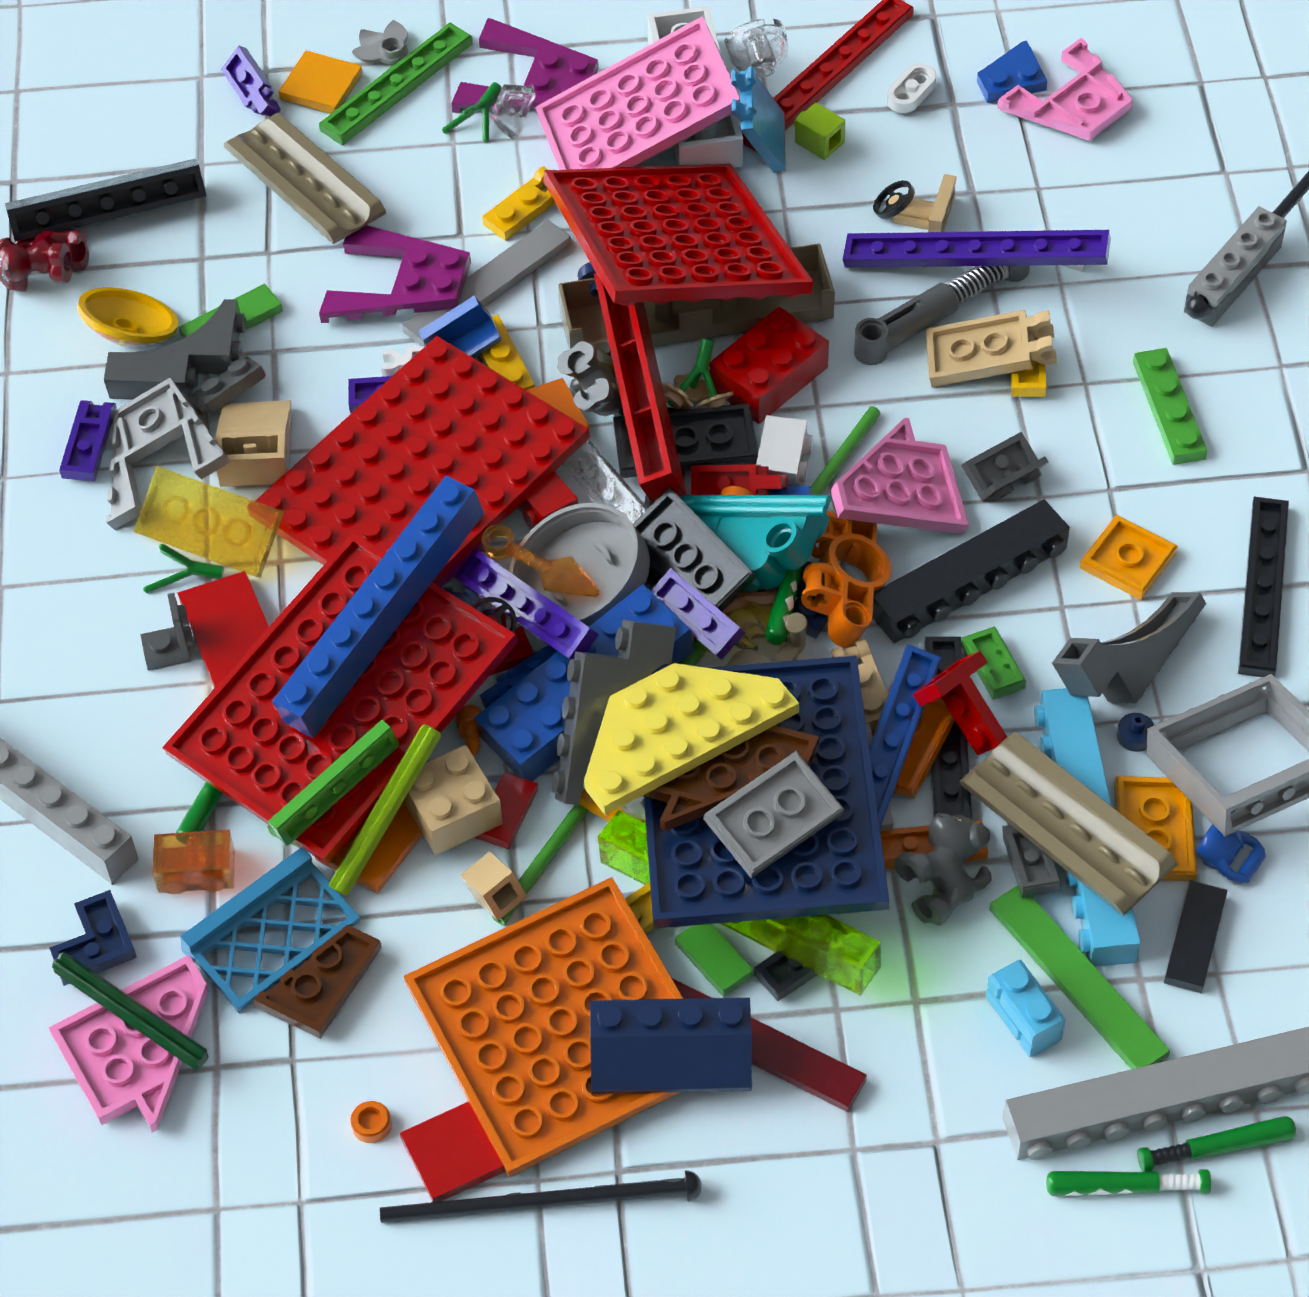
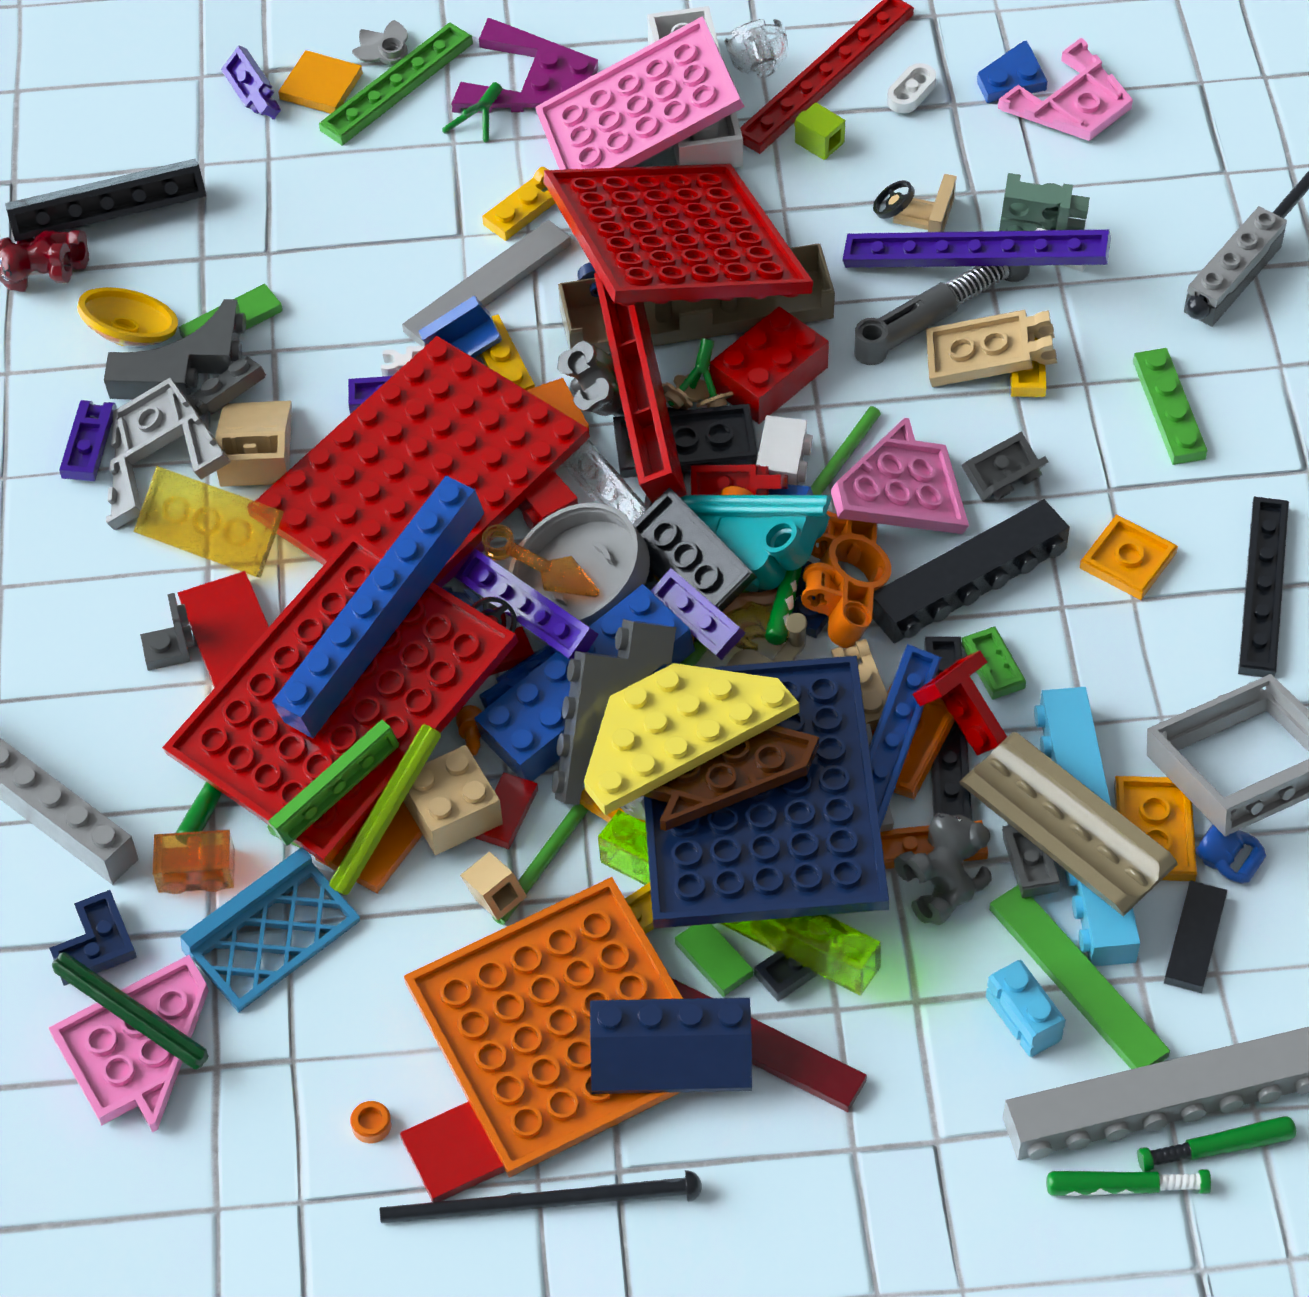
(194, 568): green plant -> none
(306, 178): dark tan plate -> none
(321, 985): reddish brown wing -> none
(427, 279): magenta wing -> none
(512, 108): clear tile -> none
(760, 118): dark azure tile -> none
(773, 814): light grey tile -> none
(1041, 206): none -> sand green hips
(1130, 662): dark grey arch -> none
(1133, 731): dark blue tile -> none

